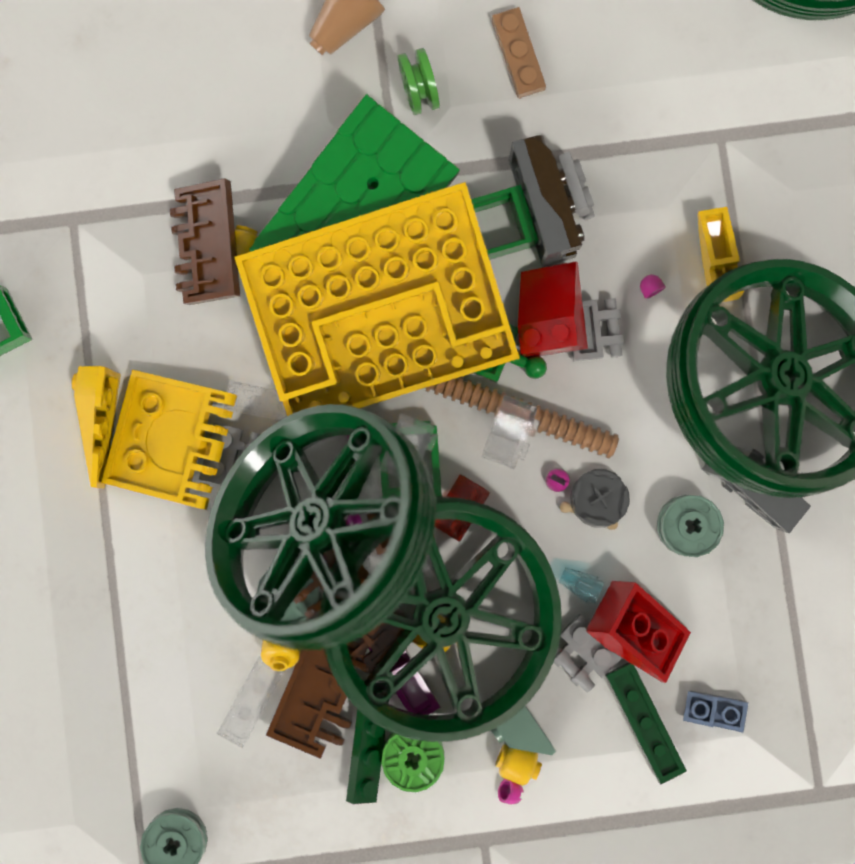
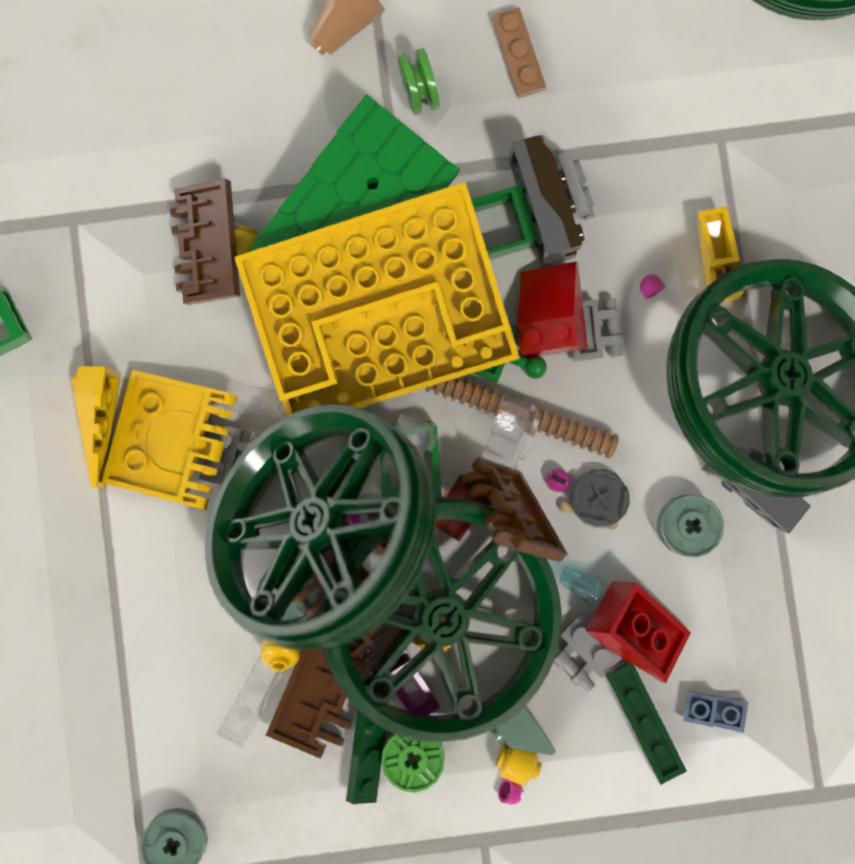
(518, 515): none -> reddish brown hinge

